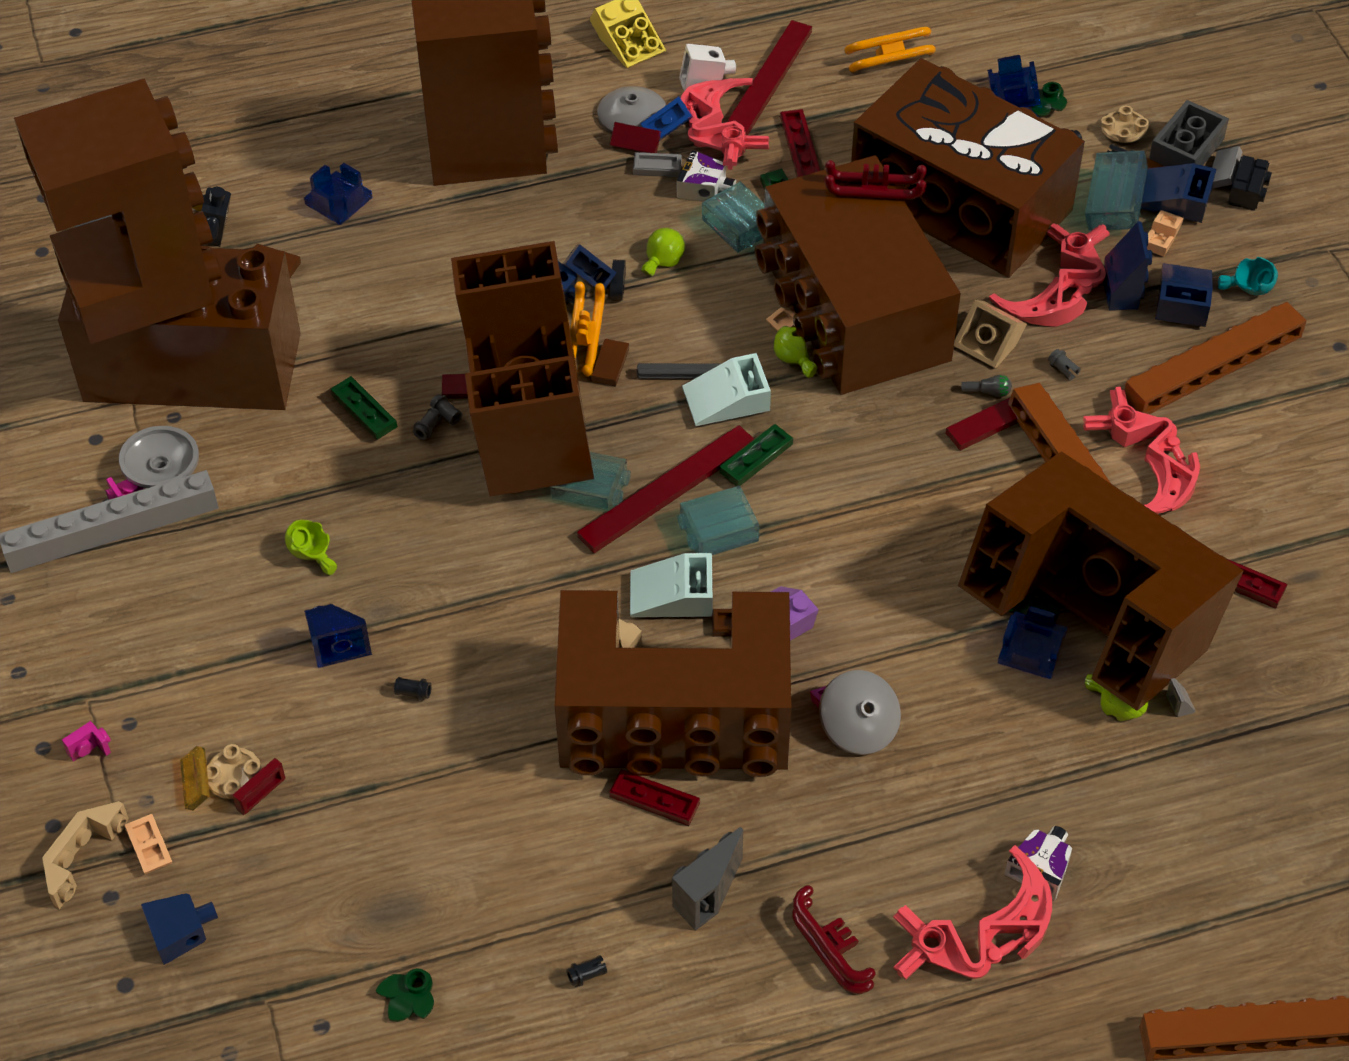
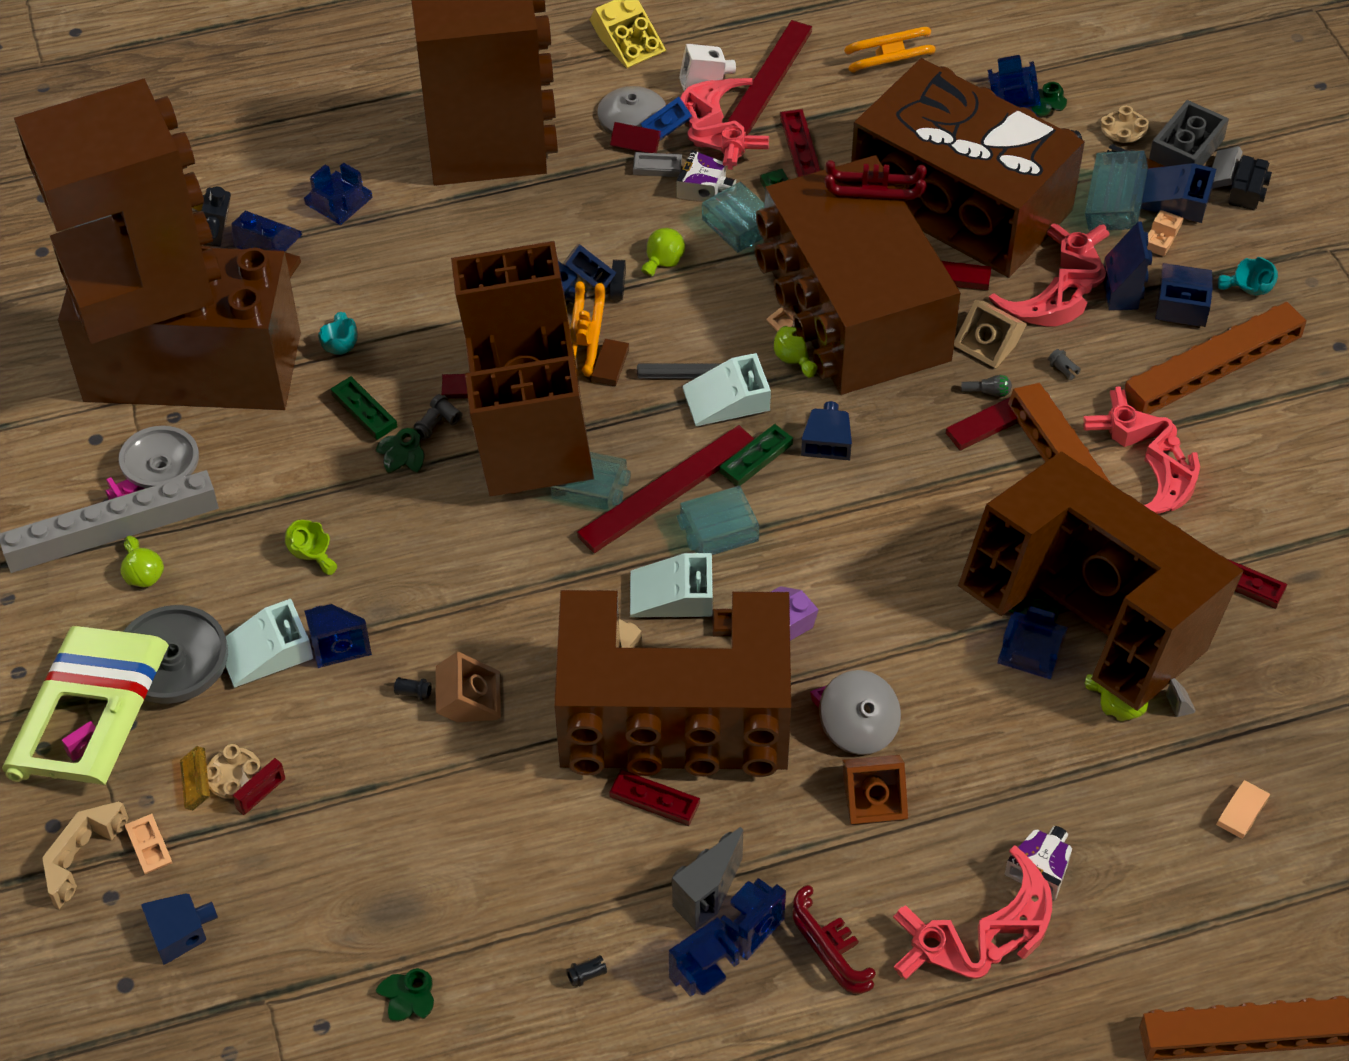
(94, 666): none -> yellowish green piece
(141, 565): none -> lime hair
(194, 653): none -> dark grey dish
(260, 232): none -> clear blue slope
(267, 644): none -> light aqua slope
(338, 336): none -> teal hair
(399, 453): none -> dark green plate
(467, 690): none -> medium nougat slope
(695, 958): none -> clear blue panel
(761, 913): none -> clear blue panel
(827, 433): none -> dark blue torso
(875, 789): none -> dark orange slope
(969, 275): none -> dark red tile
(1243, 809): none -> light nougat slope

